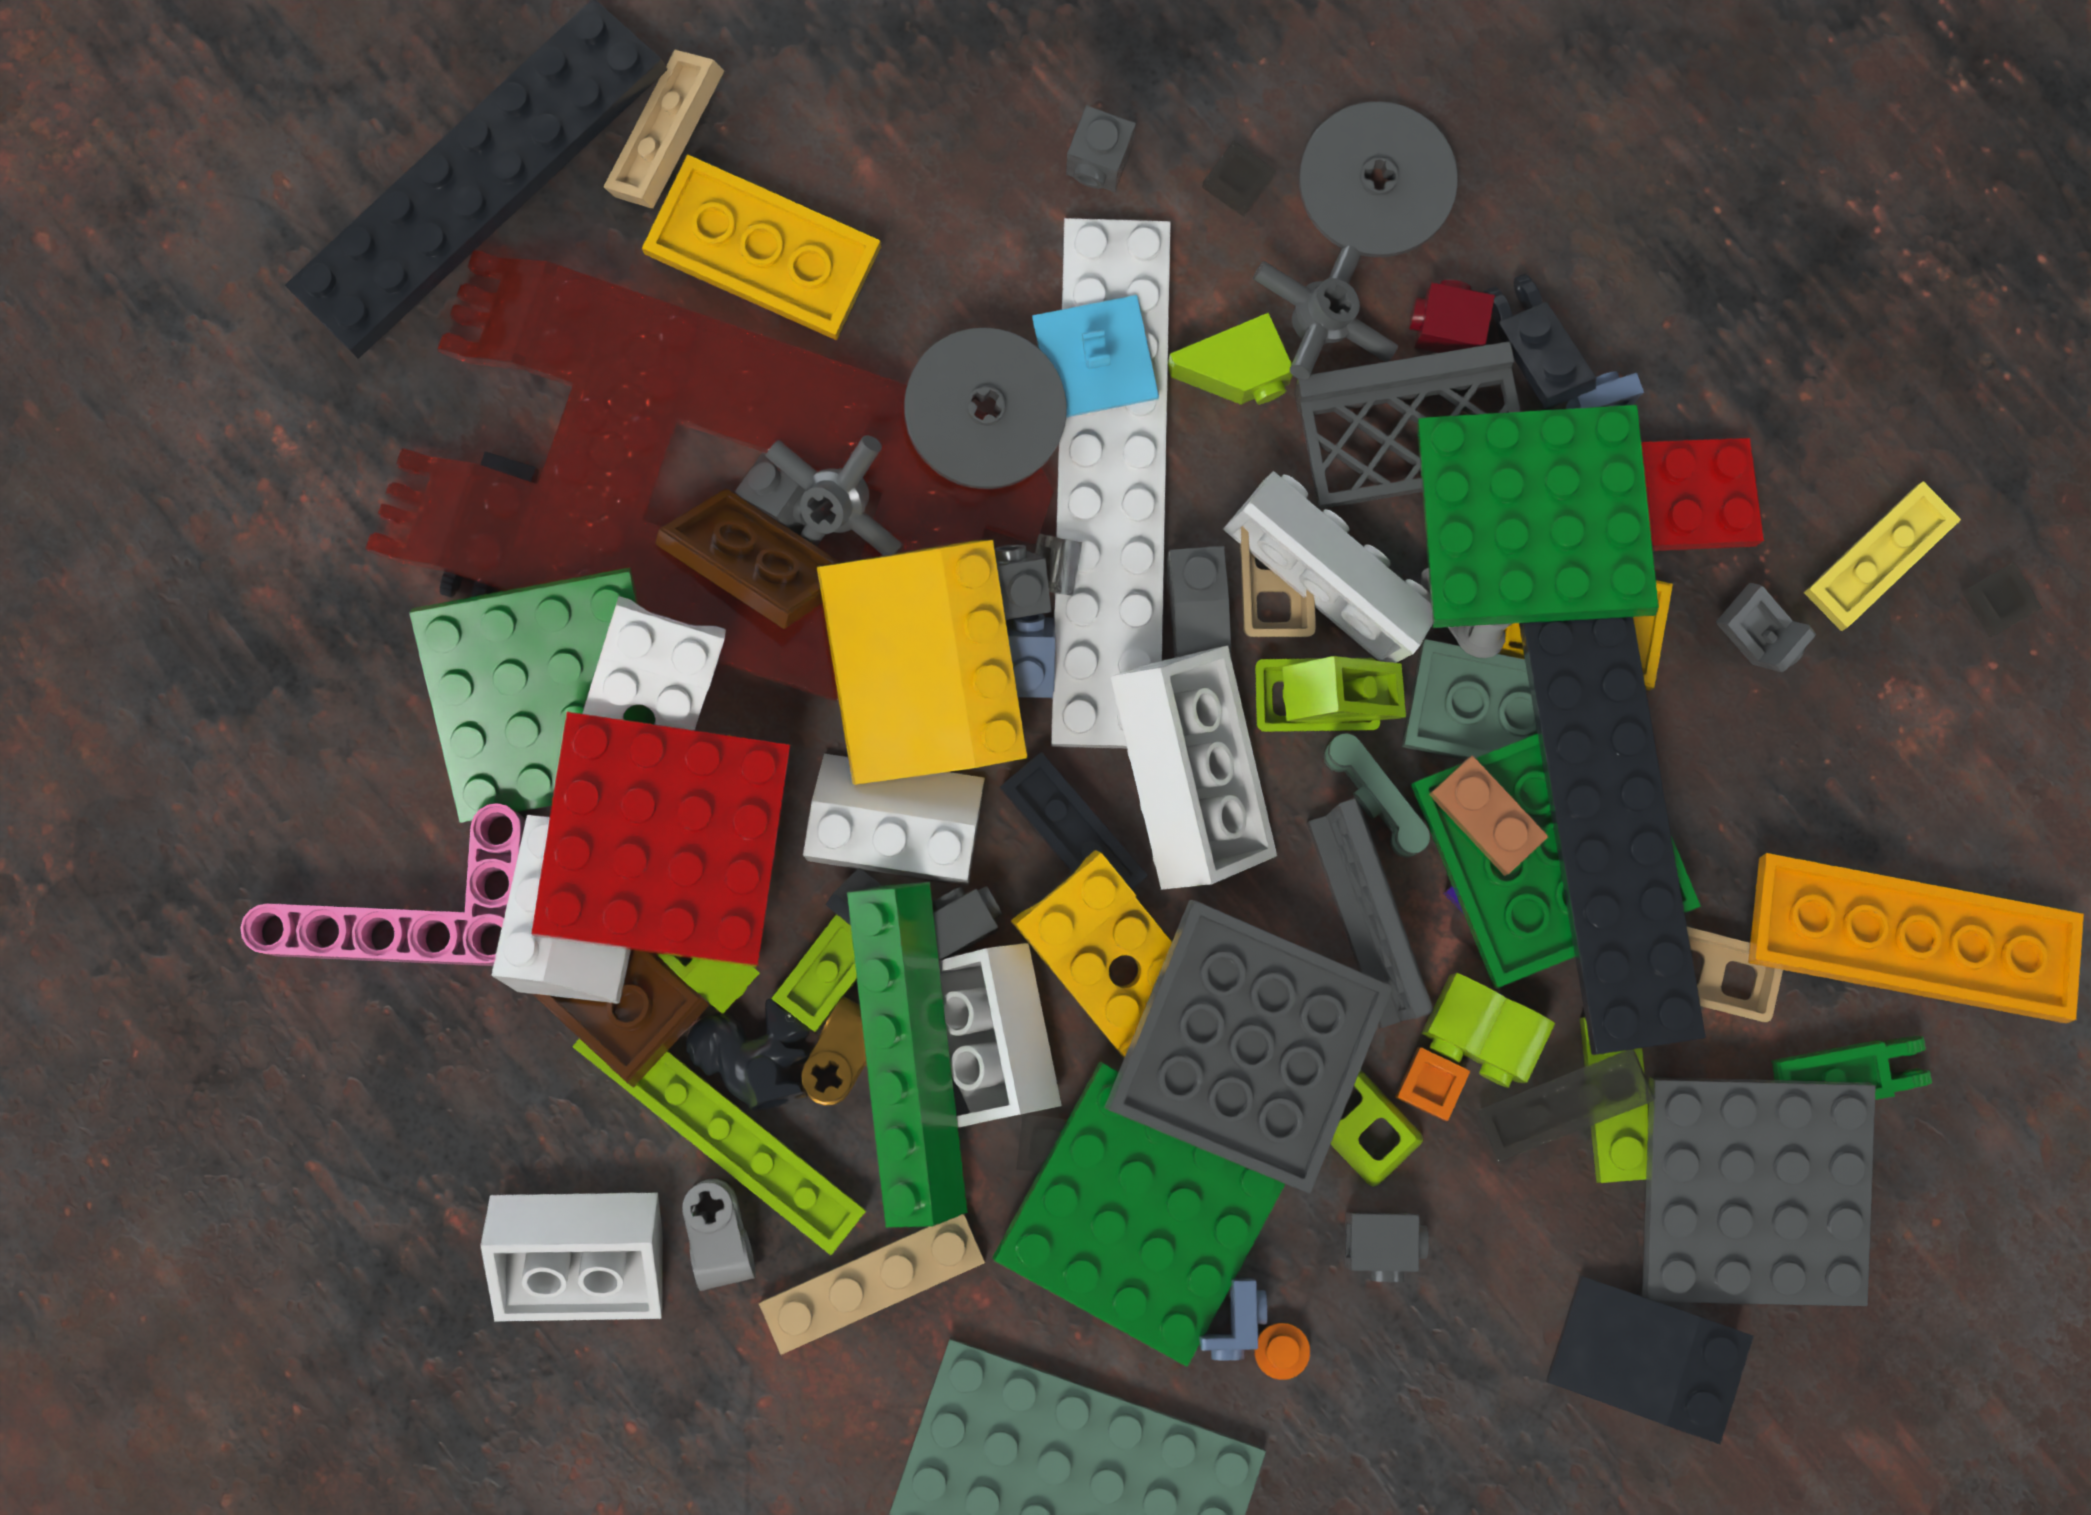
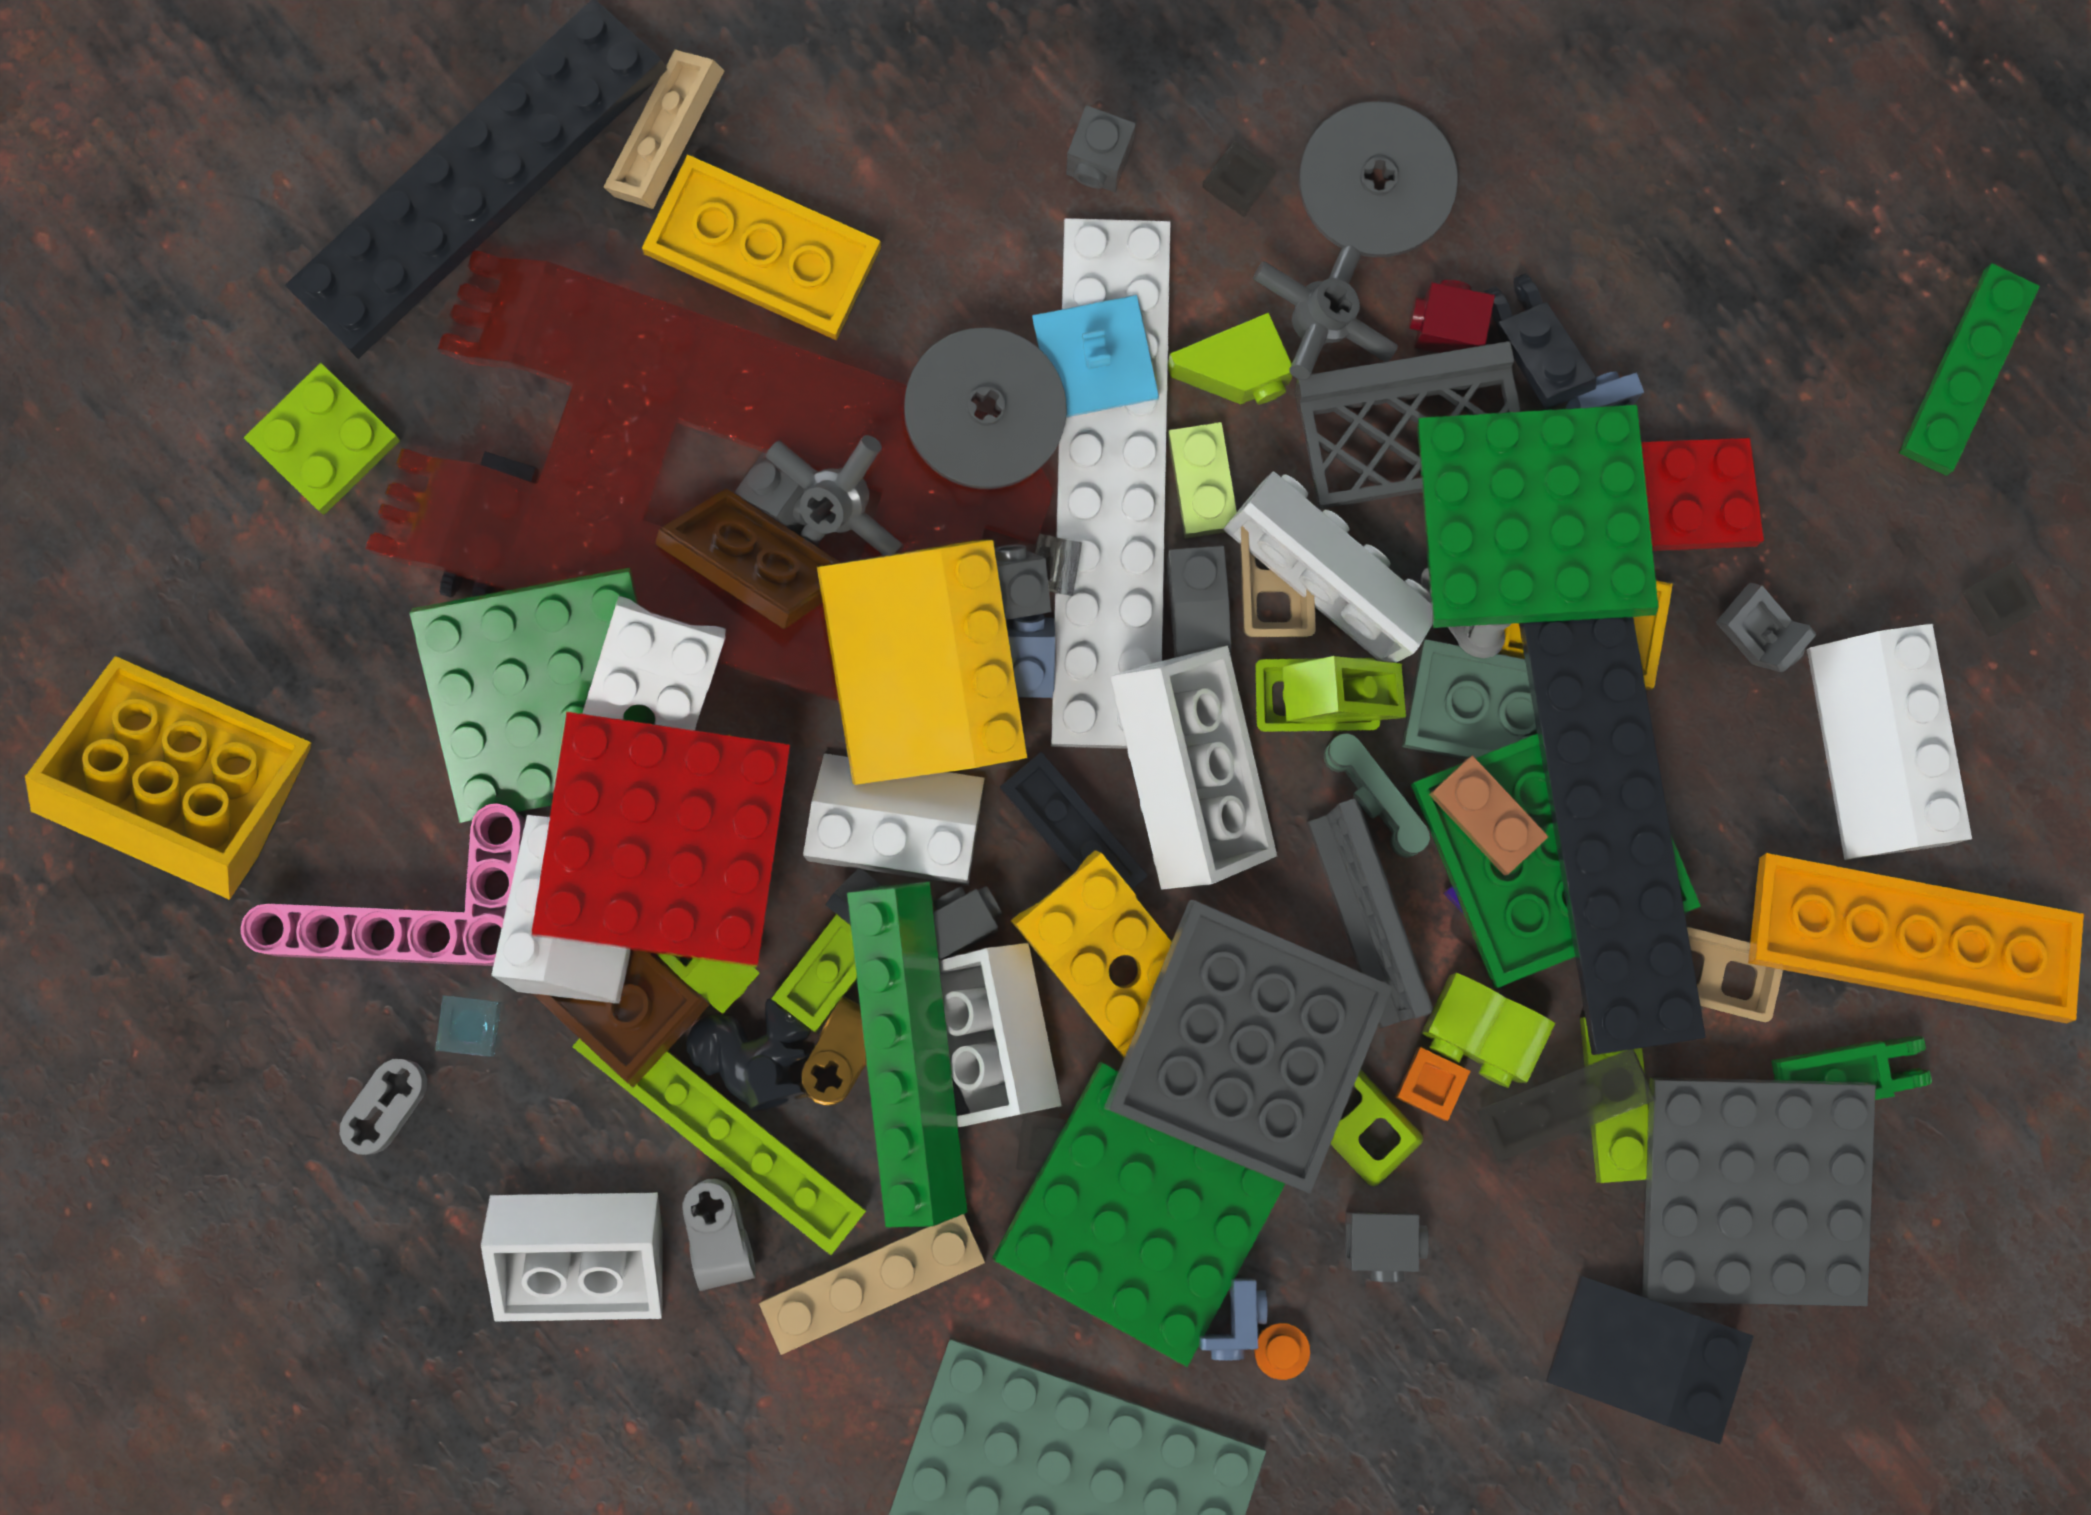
(167, 776): none -> yellow slope
(322, 439): none -> lime plate
(373, 1098): none -> light grey beam
(468, 1026): none -> clear light blue plate
(1202, 479): none -> yellowish green plate
(1882, 556): light yellow plate -> none
(1889, 742): none -> white slope
(1969, 369): none -> green plate

